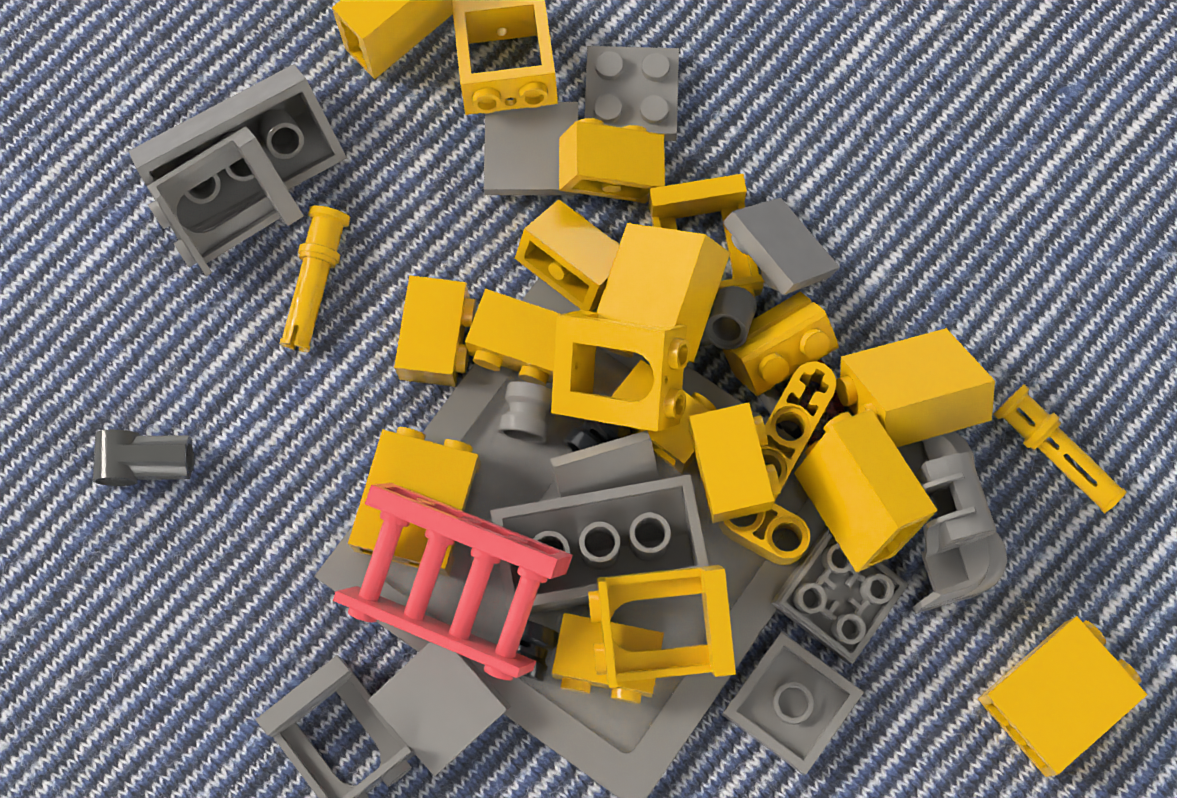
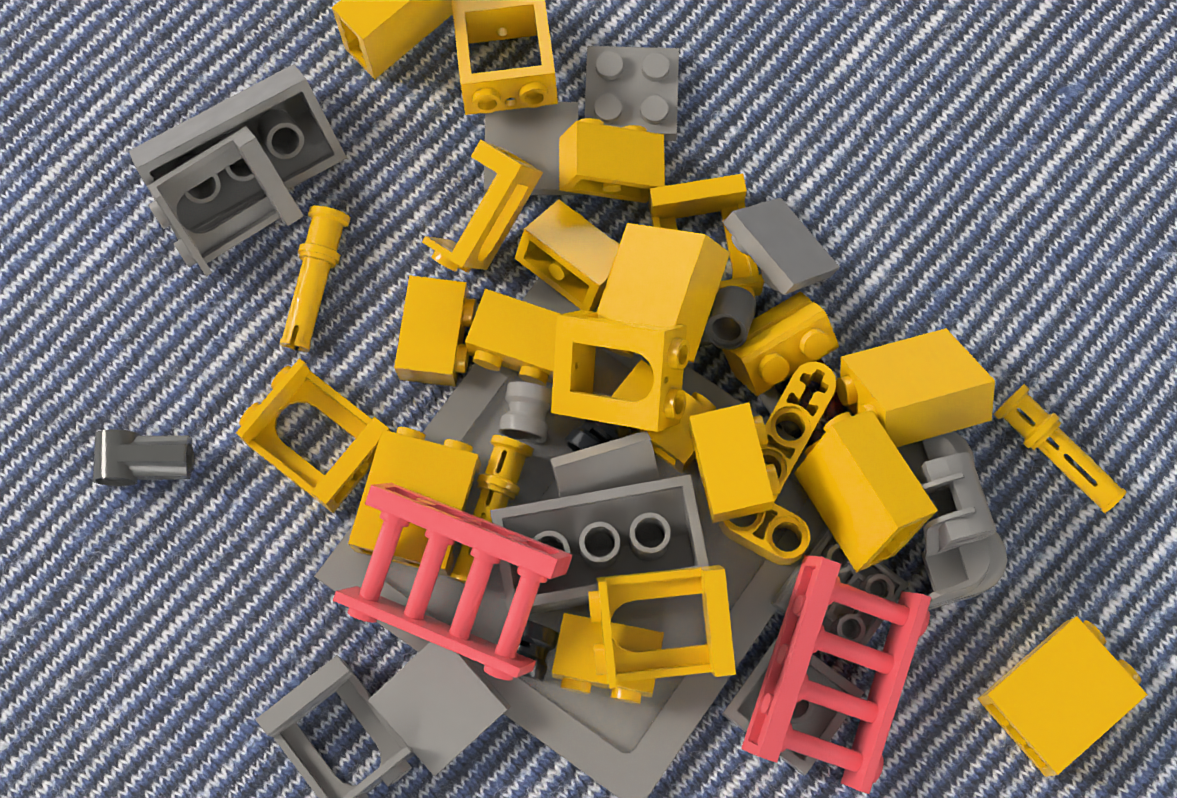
(300, 385): none -> yellow panel
(494, 214): none -> yellow panel
(497, 488): none -> yellow pin
(789, 683): none -> coral fence

